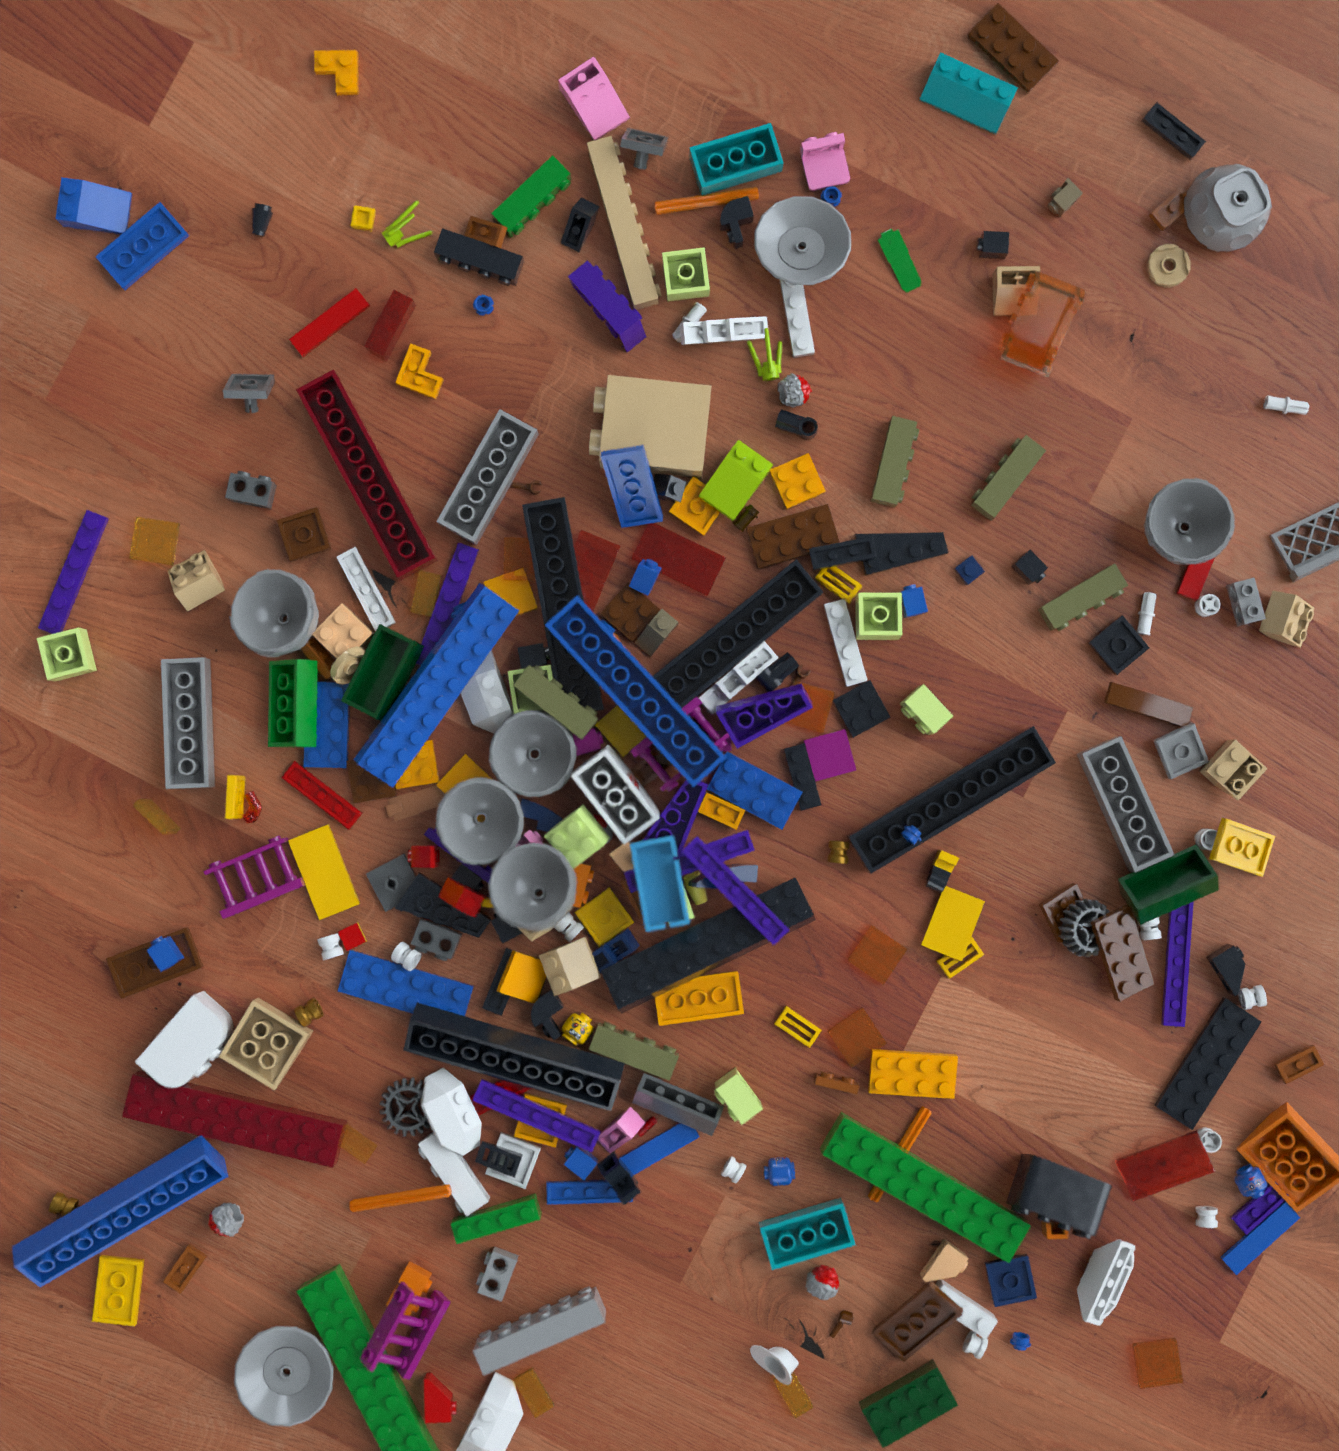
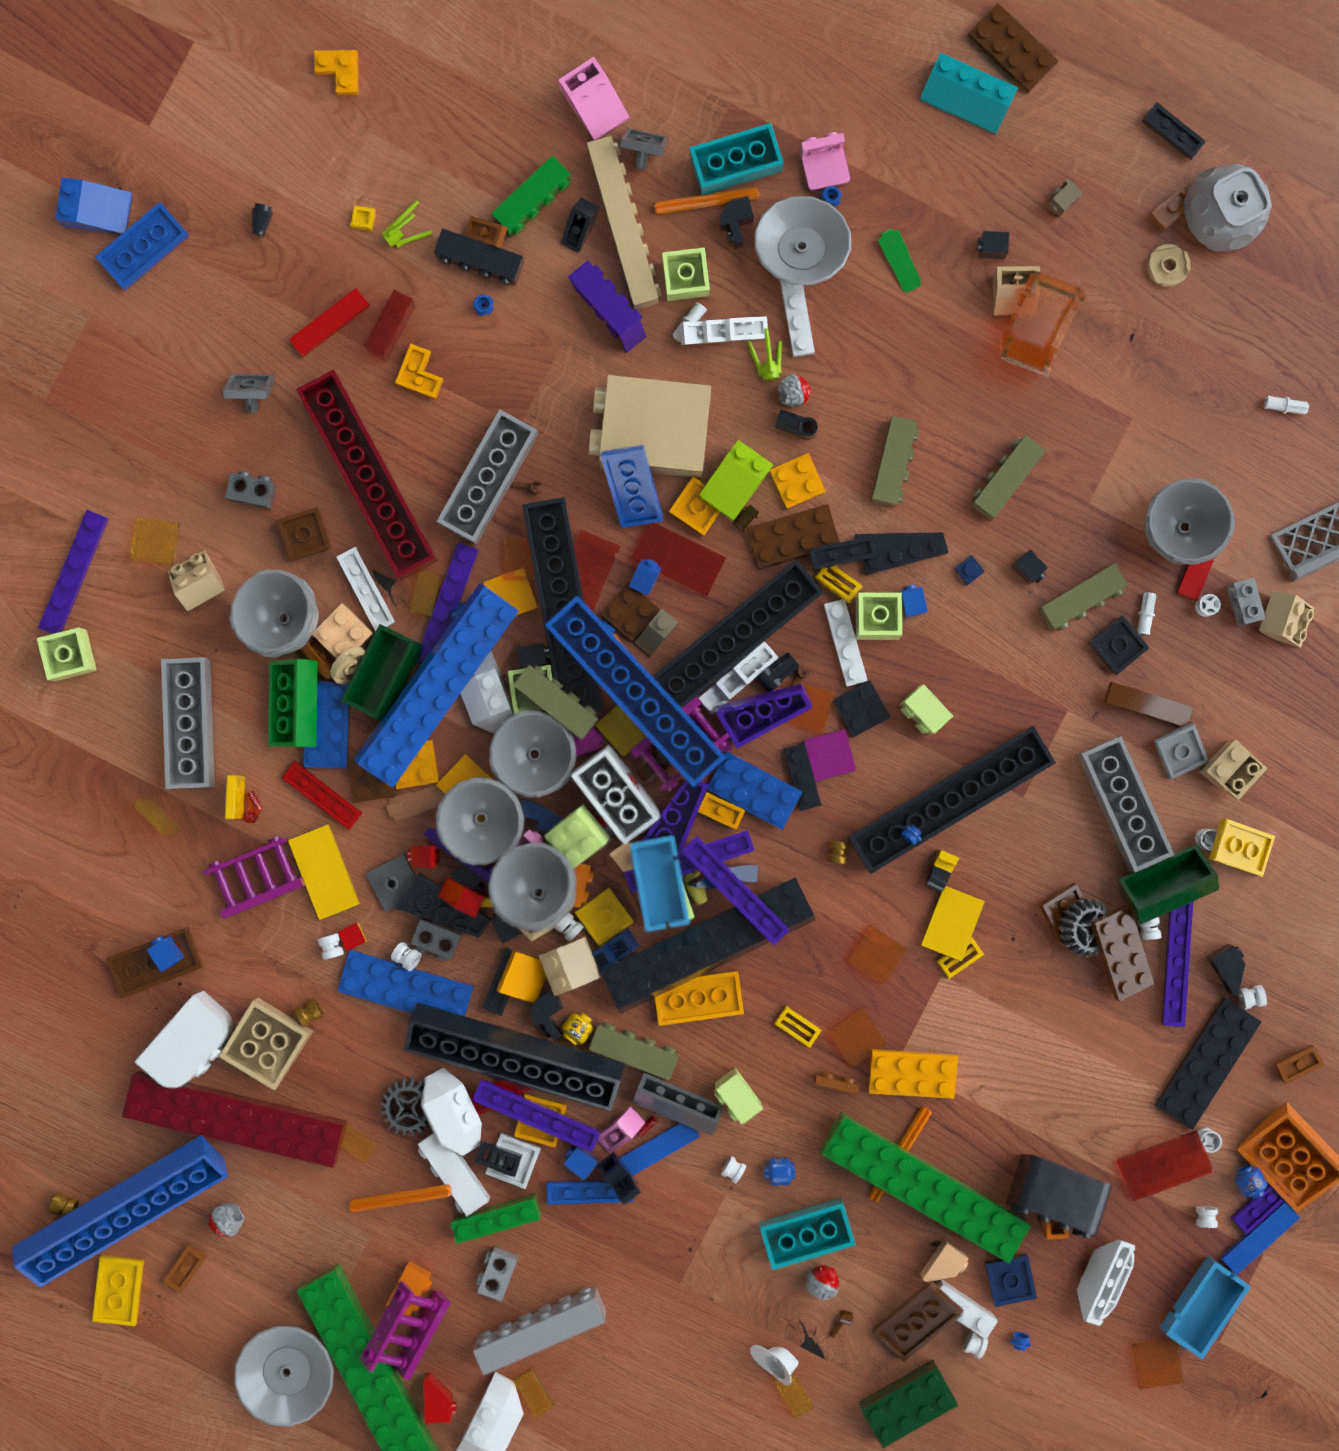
(669, 487): black brick -> none
(1205, 1307): none -> dark azure piece

